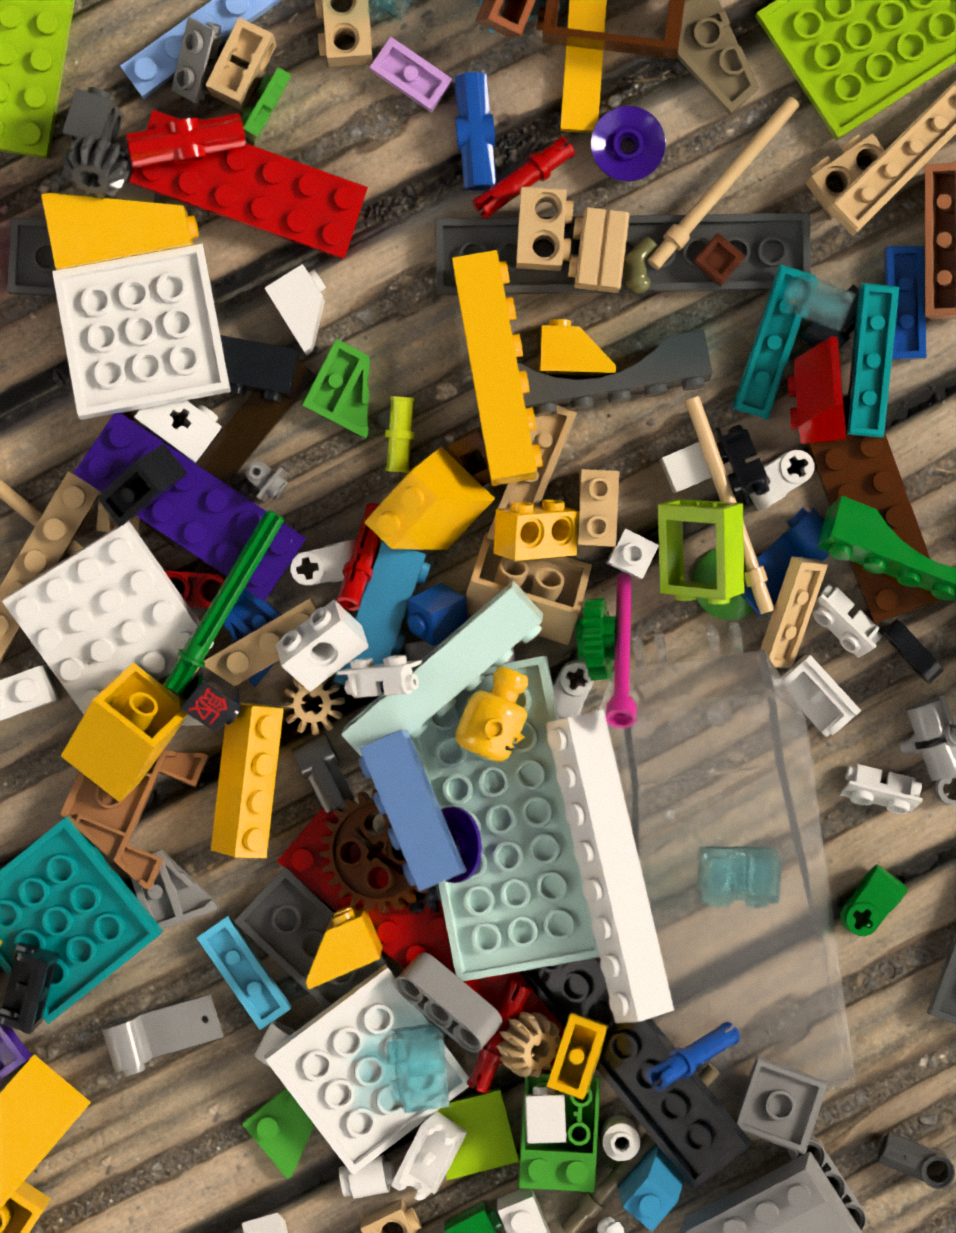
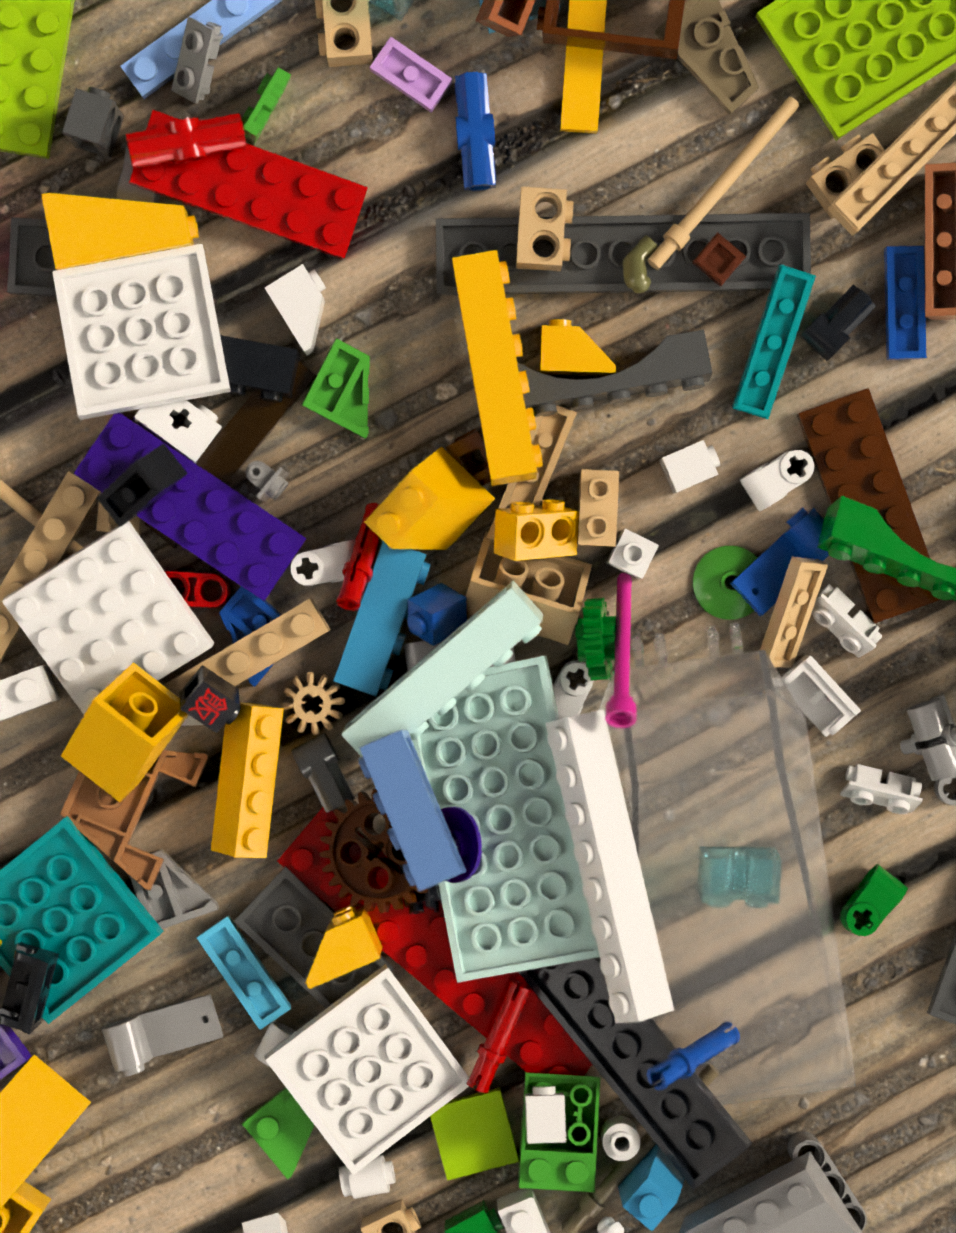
(96, 165): dark grey gear -> none
(198, 645): green axle -> none
(241, 64): tan brick -> none
(339, 639): white brick -> none
(394, 673): white hinge -> none
(399, 434): neon yellow pin -> none
(418, 1068): clear light blue brick -> none
(430, 1156): white hinge -> none
(448, 1002): light grey beam -> none
(492, 719): yellow piece -> none
(529, 1044): tan gear -> none
(535, 169): red pin -> none
(577, 1056): yellow slope -> none
(600, 249): tan brick -> none
(632, 125): dark purple dish -> none
(729, 549): lime window -> none
(745, 477): black hinge -> none
(754, 574): tan bar -> none
(781, 1104): light grey tile -> none
(818, 301): clear light blue brick -> none
(818, 394): red slope -> none
(871, 360): teal tile -> none
(912, 651): black beam -> none
(914, 1159): dark grey piece -> none

